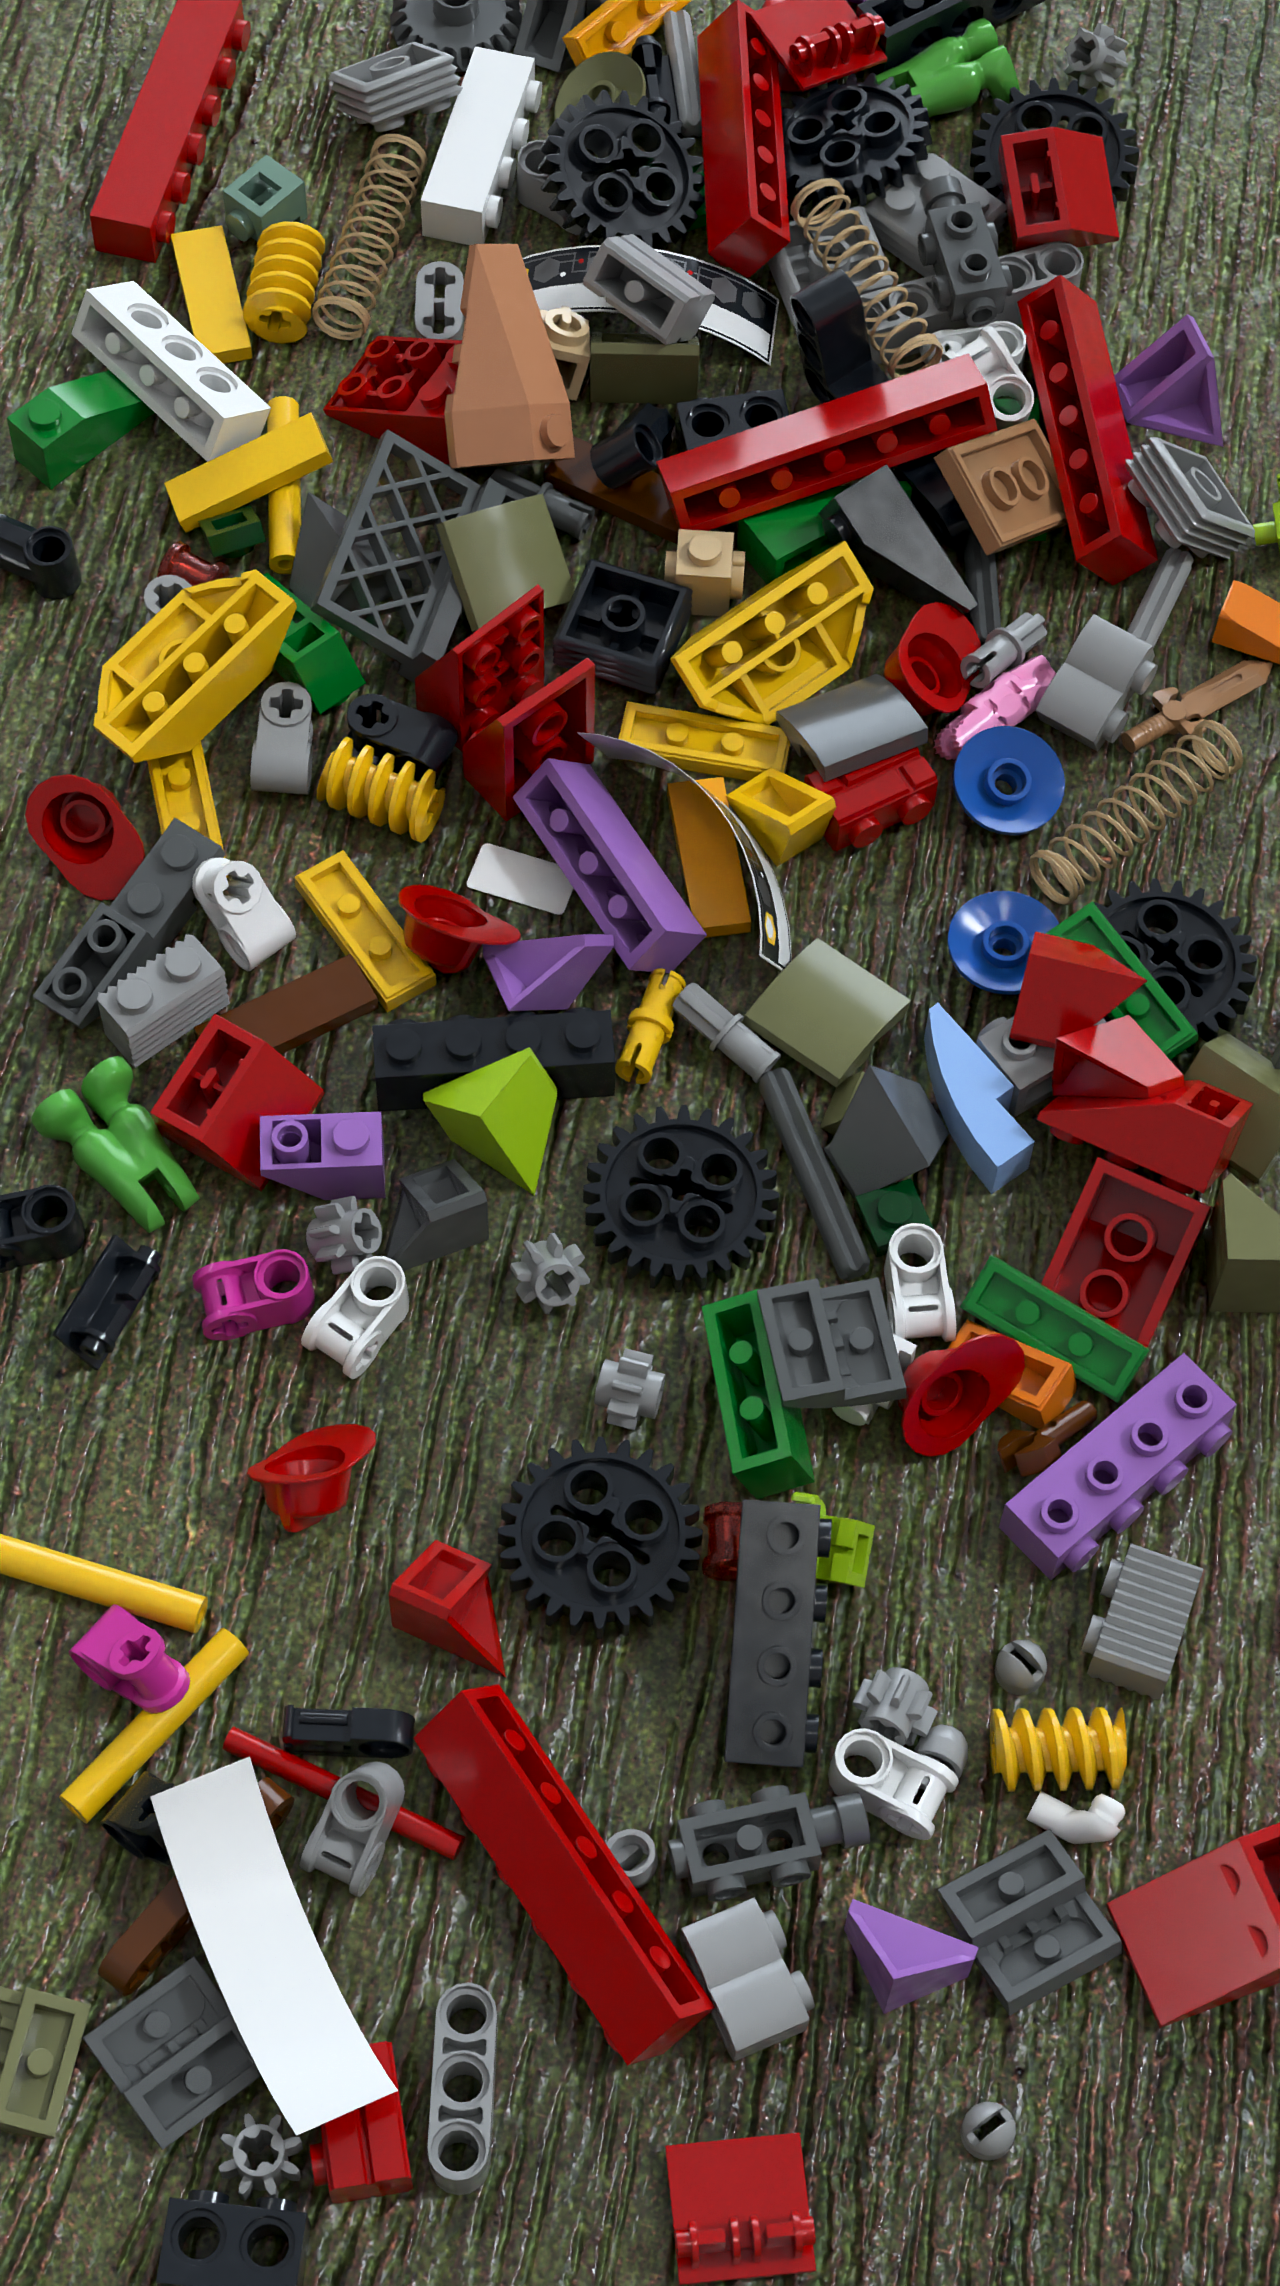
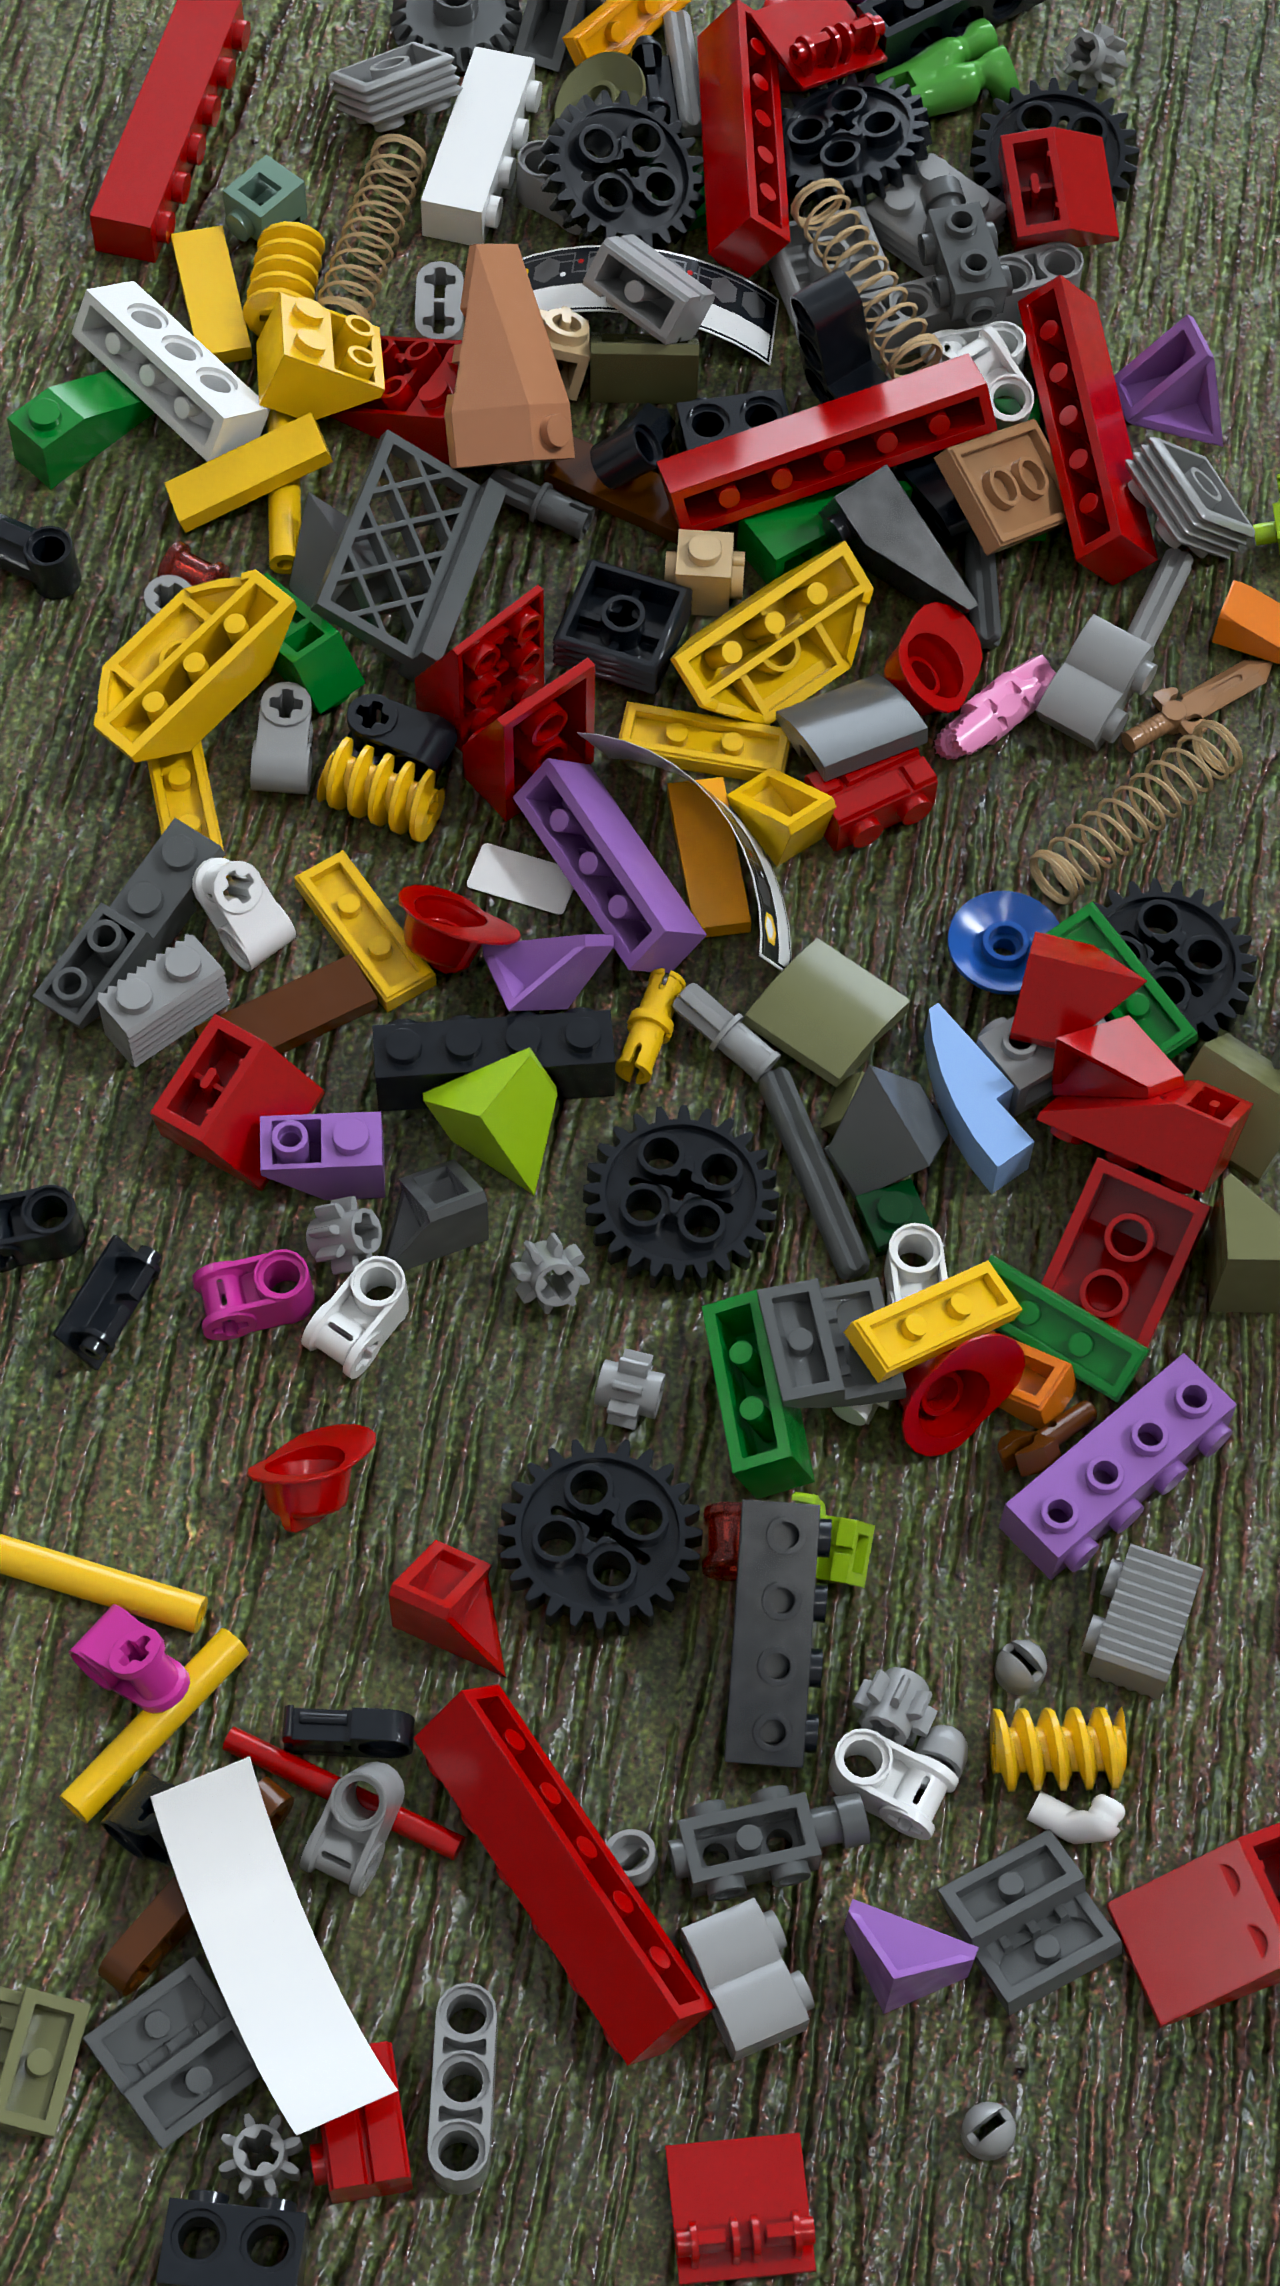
(84, 834): red piece -> none
(125, 1153): bright green piece -> none
(232, 532): dark green plate -> none
(317, 359): none -> yellow slope
(503, 556): olive slope -> none
(932, 1321): none -> yellow tile
(1004, 649): light grey axle -> none
(1023, 763): blue dish -> none

